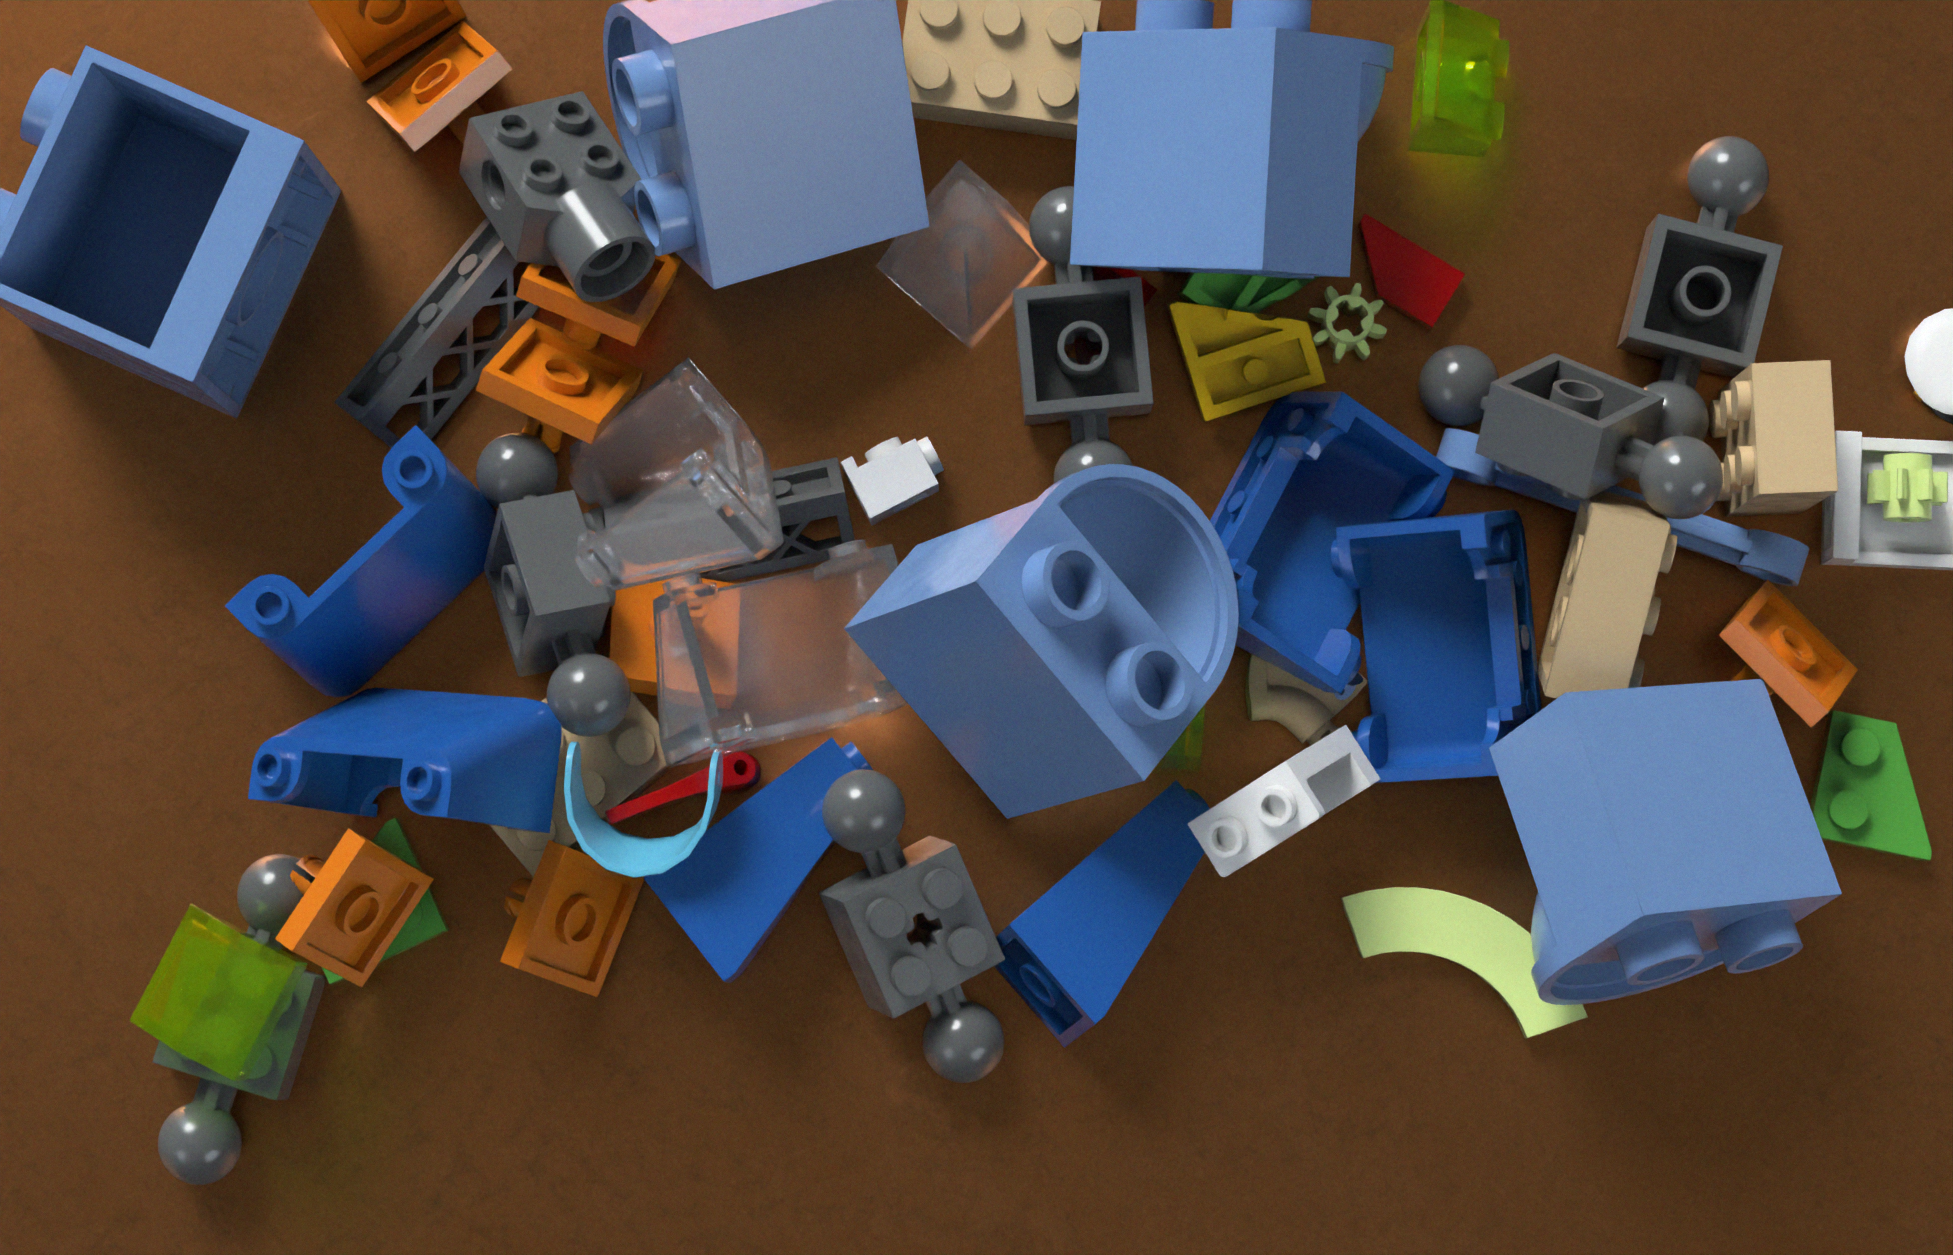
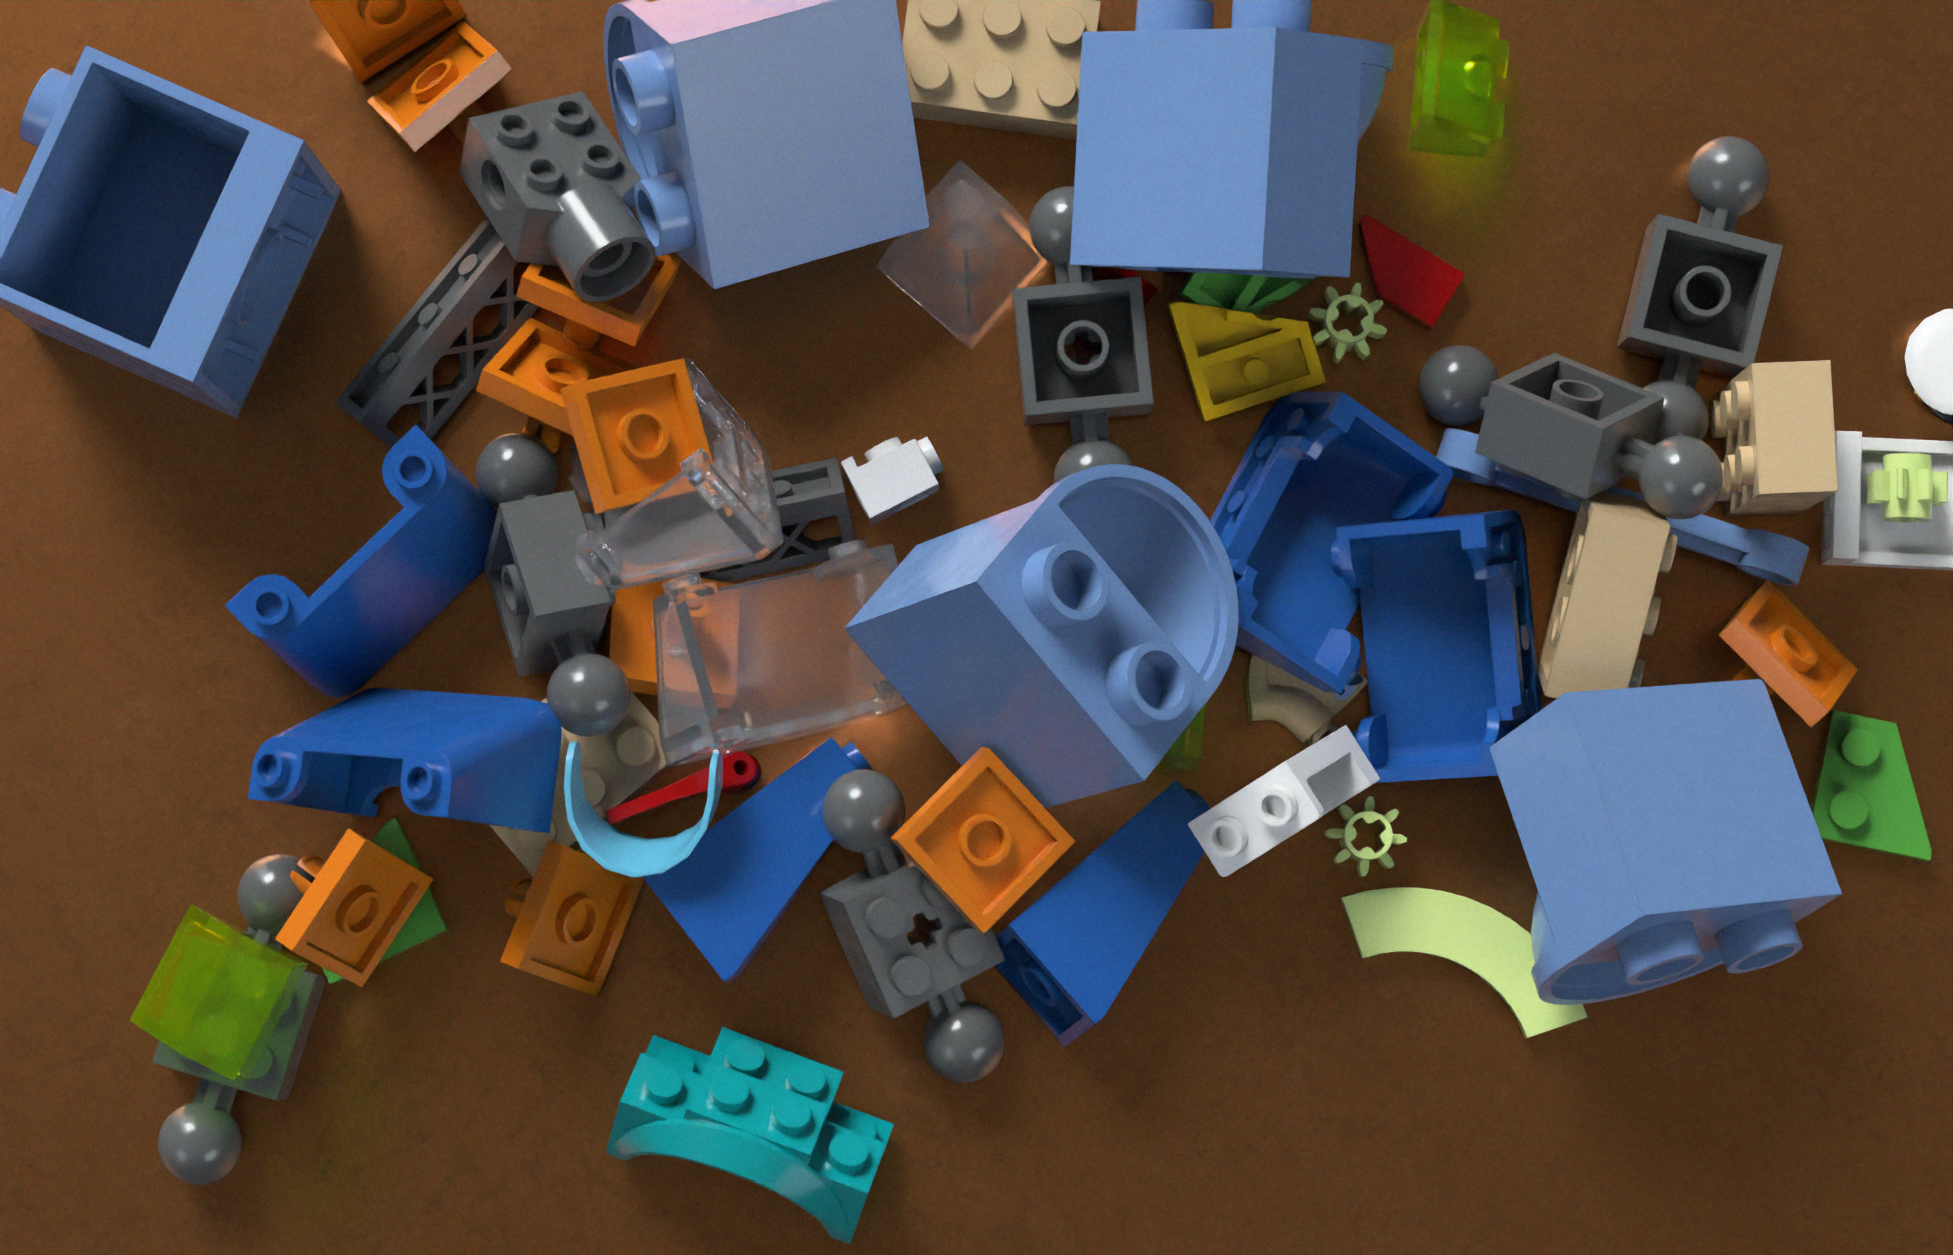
(634, 431): none -> orange tile
(756, 1118): none -> teal piece
(983, 839): none -> orange tile
(1383, 839): none -> yellowish green gear

